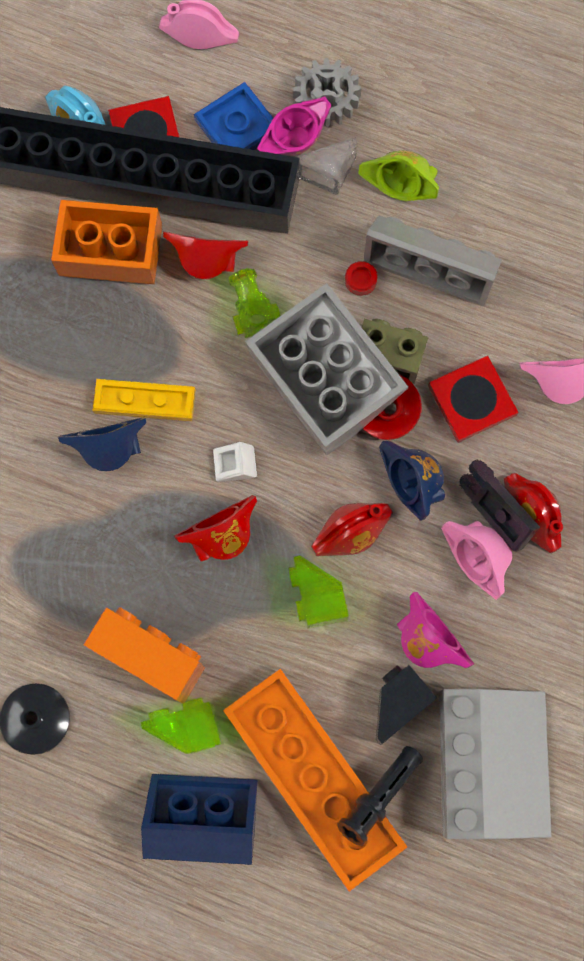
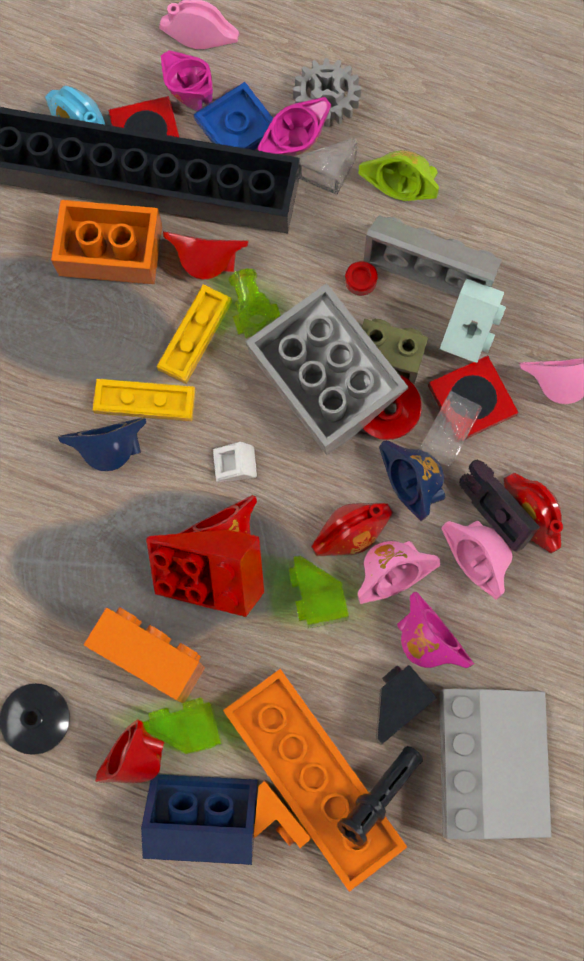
(133, 757): none -> red hat
(187, 79): none -> dark pink hat
(194, 334): none -> yellow tile
(208, 569): none -> red slope
(271, 808): none -> orange slope
(392, 569): none -> bright pink hat
(450, 428): none -> clear plate
(478, 304): none -> light aqua brick

